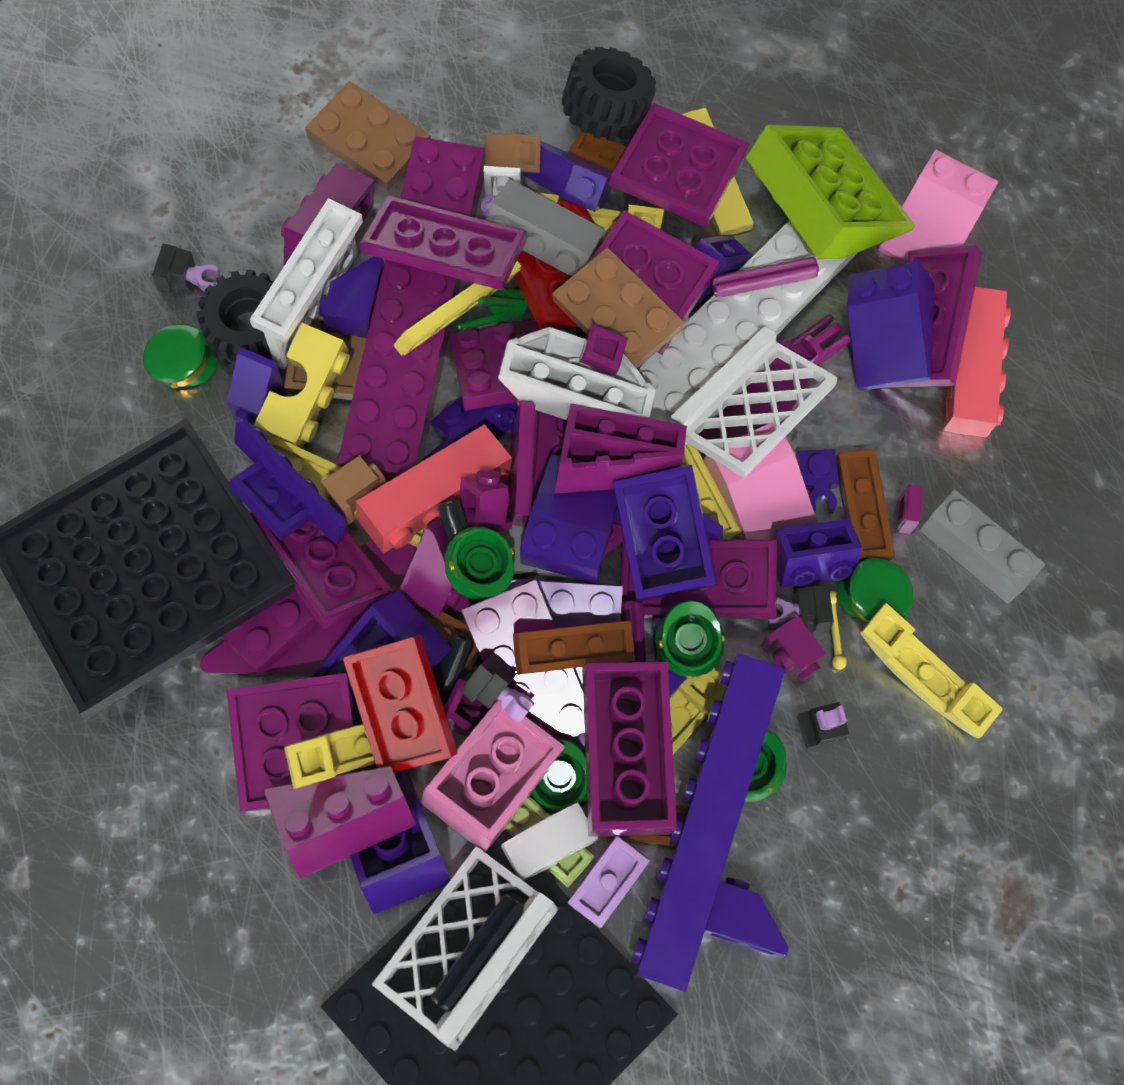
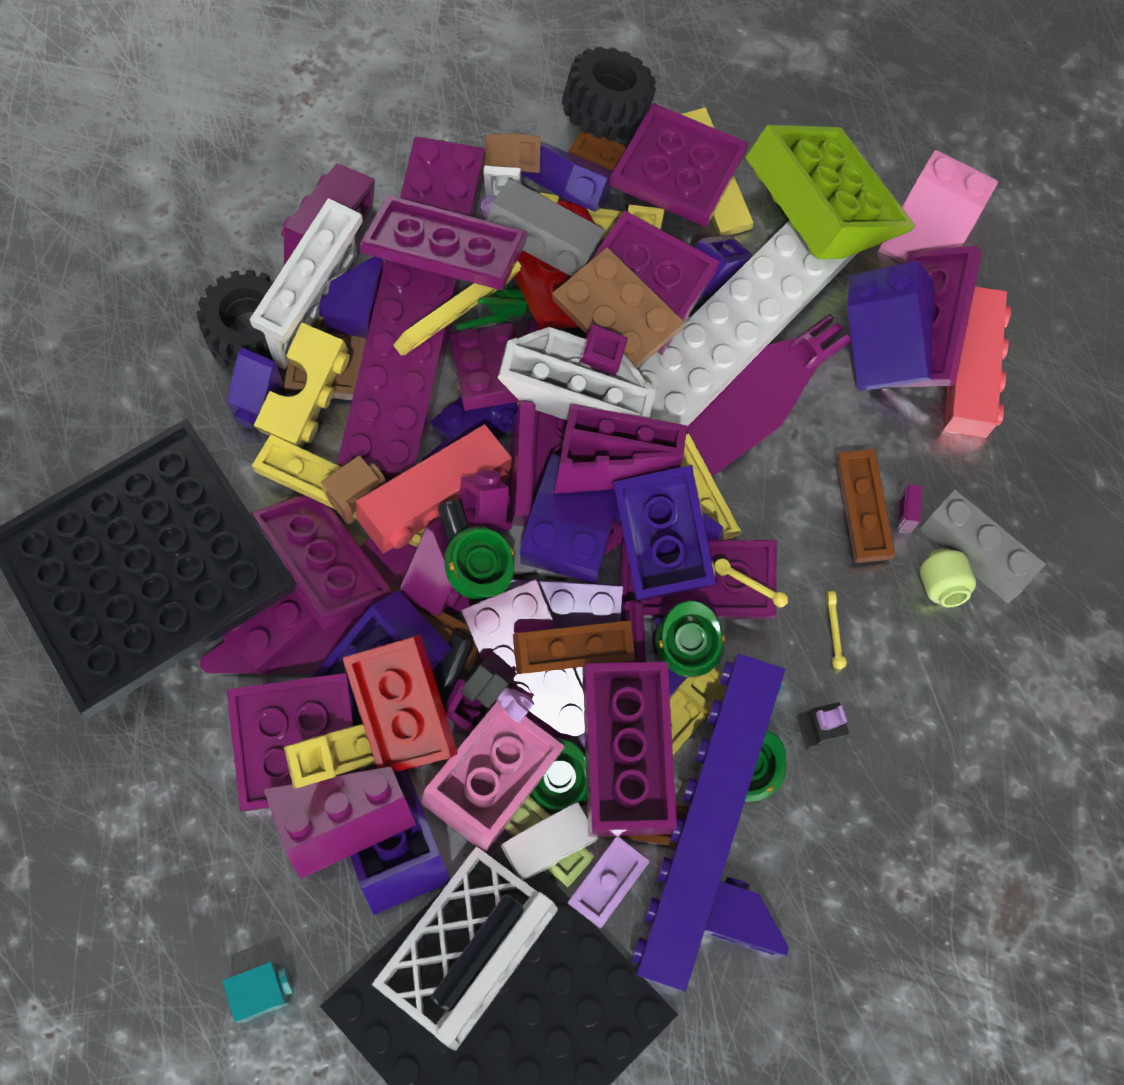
(178, 269): pearl dark grey piece -> none
(179, 356): green piece -> none
(257, 991): none -> teal brick
(279, 492): dark purple bracket -> none
(366, 134): medium nougat plate -> none
(723, 568): none -> light yellow hinge
(725, 388): white fence -> none
(765, 277): magenta axle -> none
(769, 495): bright pink slope -> none
(795, 649): magenta brick -> none
(811, 605): pearl dark grey piece -> none
(817, 552): dark purple brick -> none
(819, 475): dark purple plate -> none
(871, 586): green piece -> none
(927, 675): light yellow slope -> none
(947, 577): none -> yellowish green head

